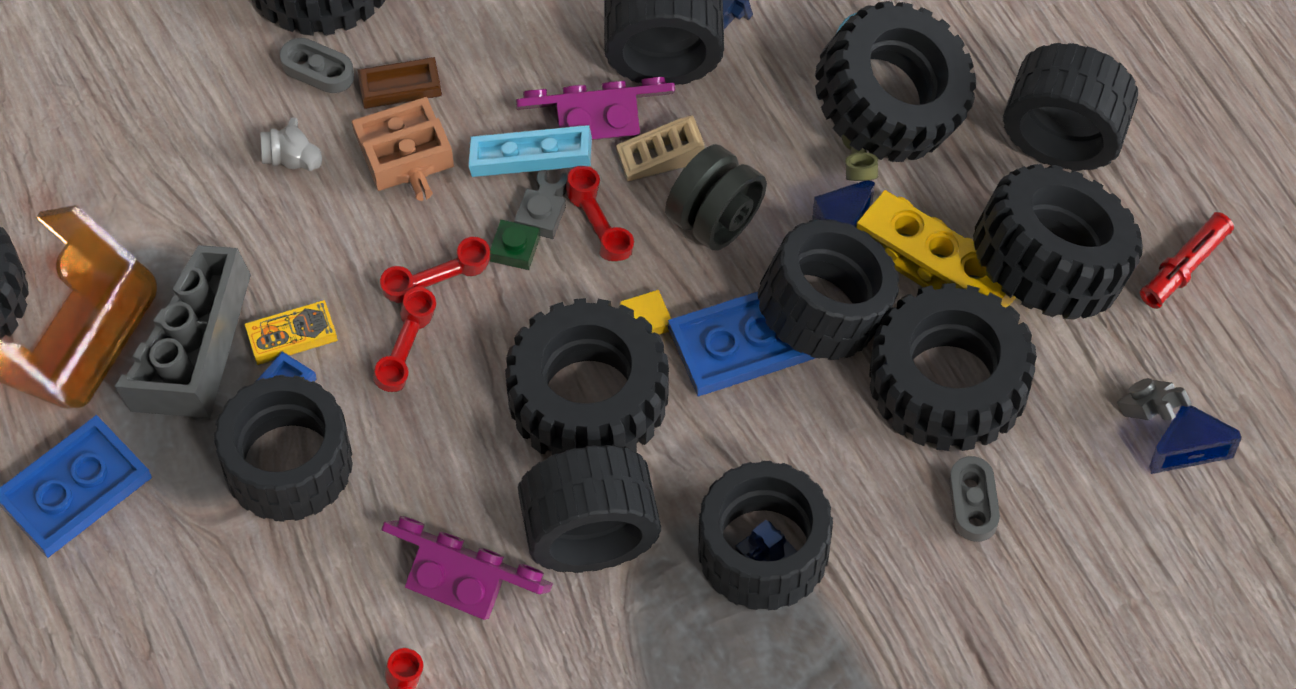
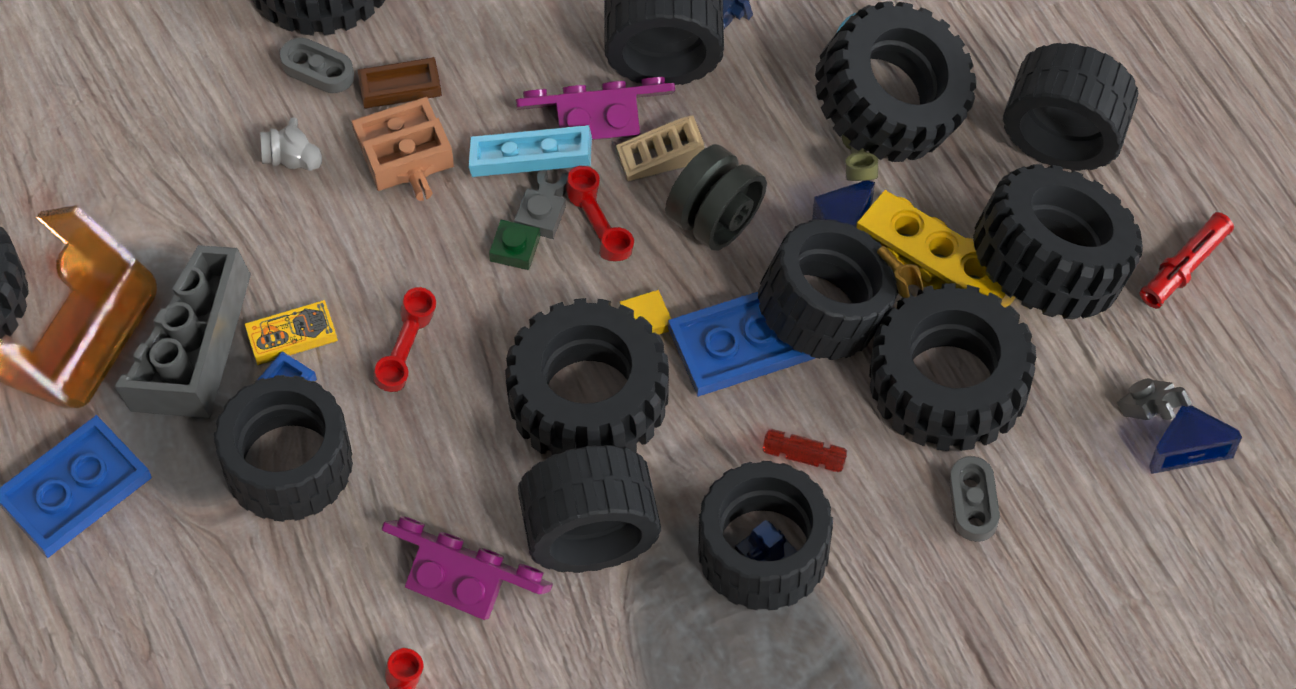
(471, 260): red bar -> none
(804, 450): none -> clear red axle
(904, 274): none -> pearl gold hand

